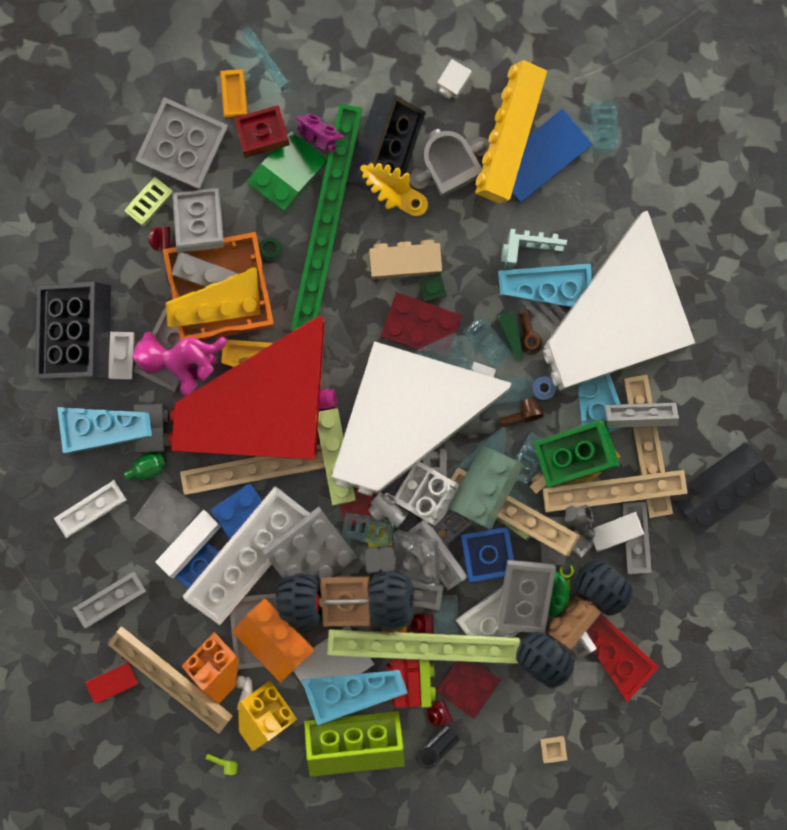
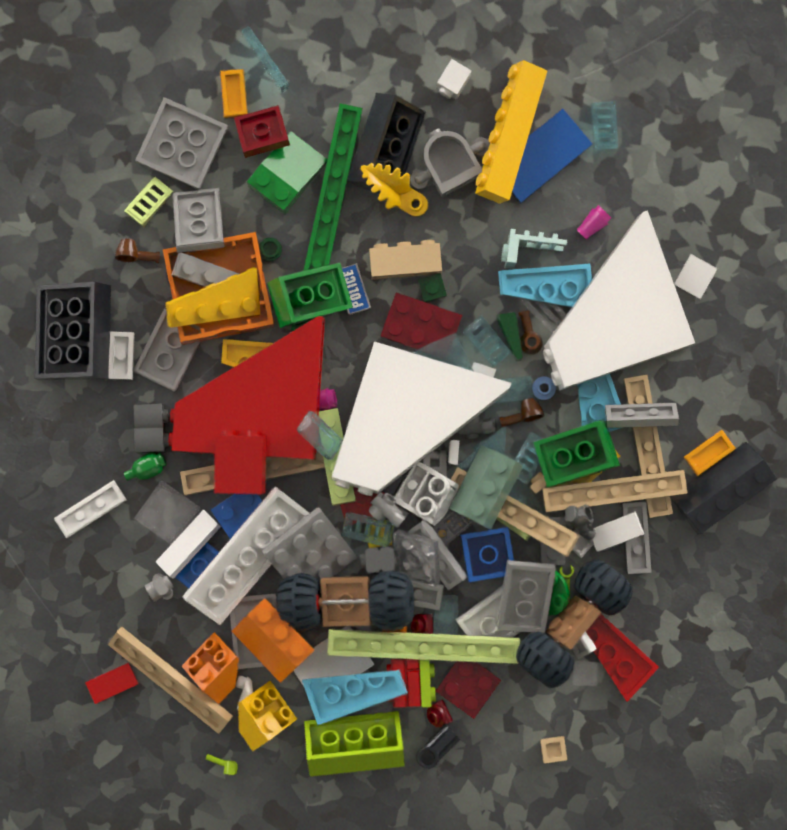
(99, 428): medium azure wing -> none
(109, 599): light grey plate -> none
(128, 252): none -> reddish brown bar
(153, 357): dark pink animal -> none
(160, 238): dark red plate -> none
(160, 587): none -> light grey plate
(240, 462): none -> red brick
(309, 294): none -> green slope
(312, 127): magenta hinge -> none
(320, 435): none -> clear light blue tile
(356, 289): none -> tile
(453, 452): none -> white tile
(594, 222): none -> dark pink cone
(695, 276): none -> white sticker
(709, 452): none -> light orange tile

